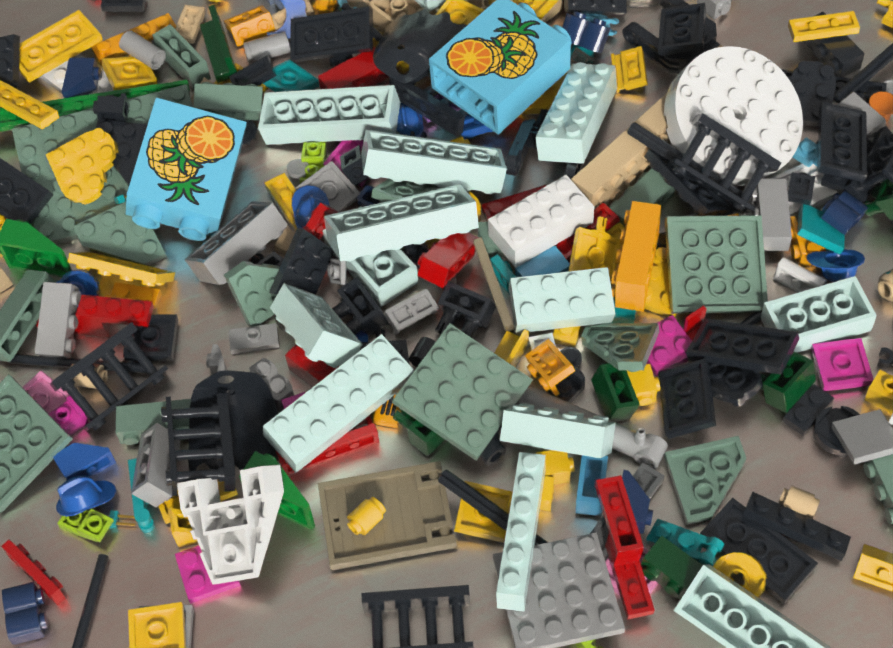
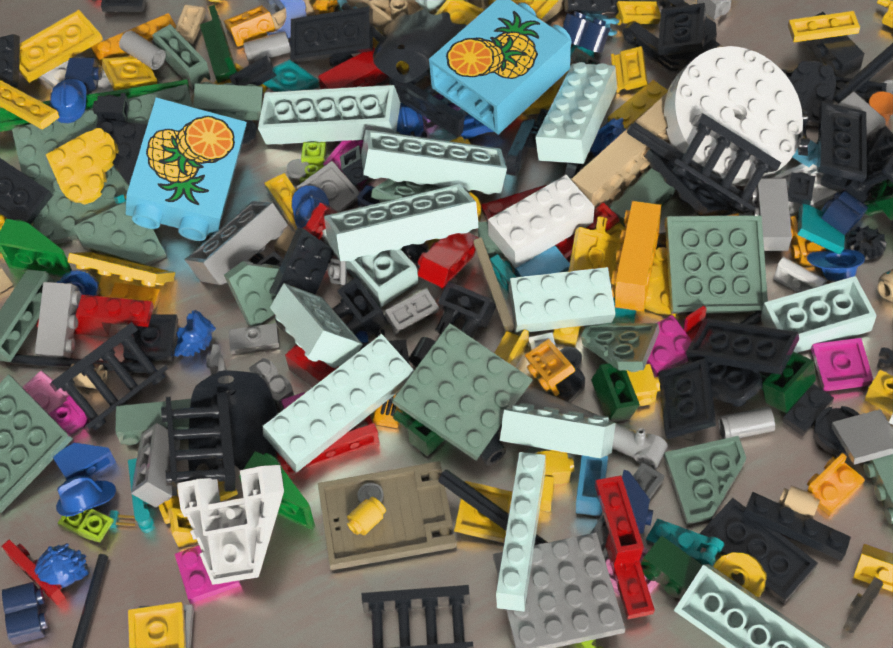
(61, 565): none -> blue hair
(69, 100): none -> blue piece
(194, 335): none -> blue hair
(370, 490): none -> light grey piece
(607, 135): none -> blue hair
(638, 11): none -> yellow plate
(639, 103): none -> yellow plate
(746, 423): none -> light grey pin
(802, 137): none -> black bar
(834, 484): none -> light orange bracket
(862, 604): none -> clear smoke plate
(872, 251): none -> black gear

